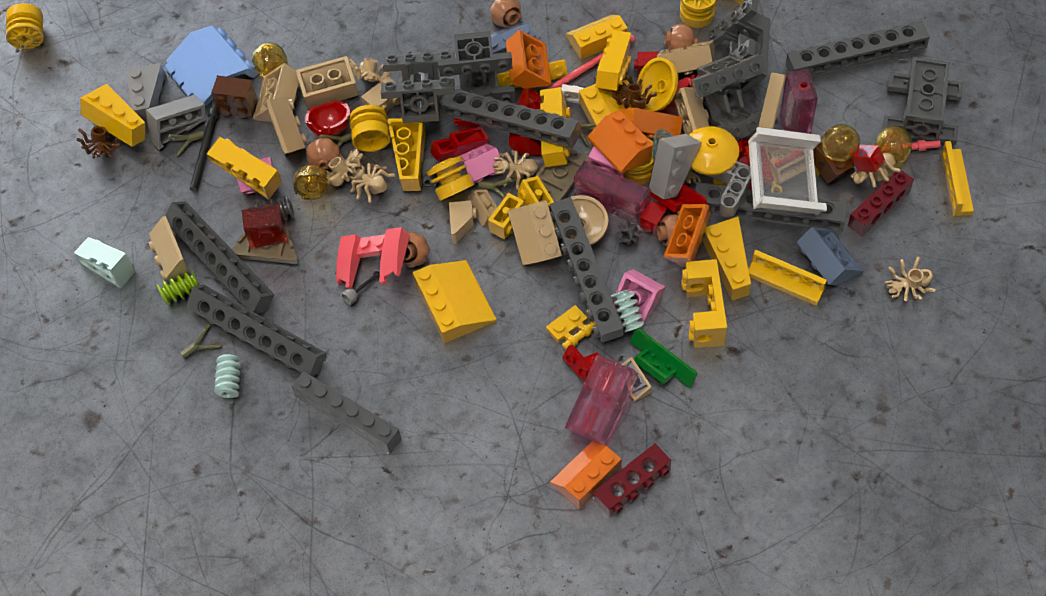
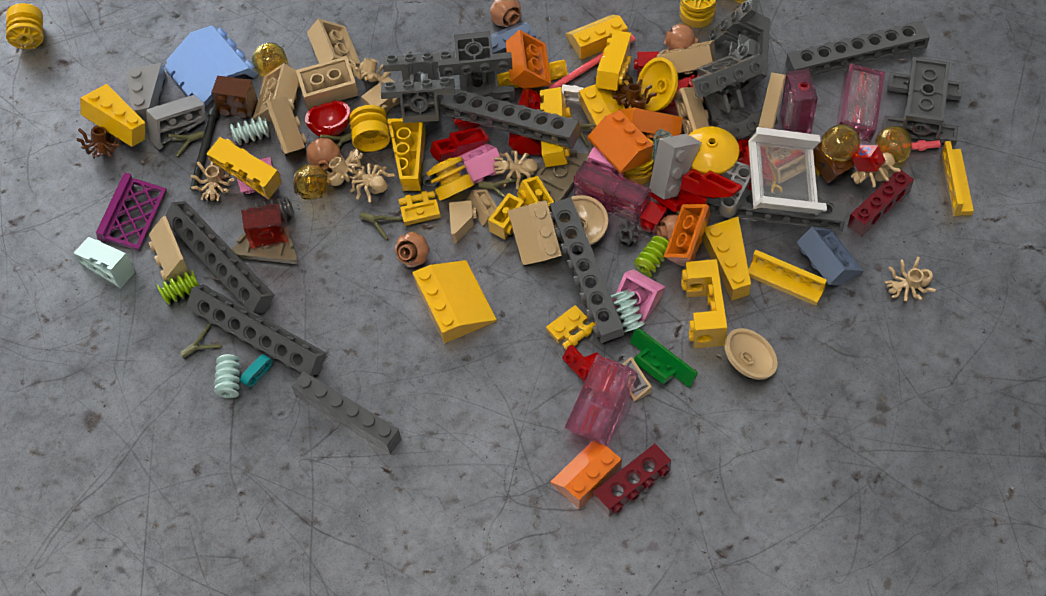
(116, 206): none -> magenta fence
(214, 177): none -> tan animal
(250, 130): none -> light aqua piece
(256, 370): none -> teal beam
(331, 42): none -> tan slope
(351, 295): light grey hinge -> none
(374, 219): none -> olive plant
(390, 246): coral wedge -> none
(420, 211): none -> yellow plate
(651, 256): none -> lime piece
(709, 184): none -> red slope
(750, 354): none -> tan dish
(861, 100): none -> brick

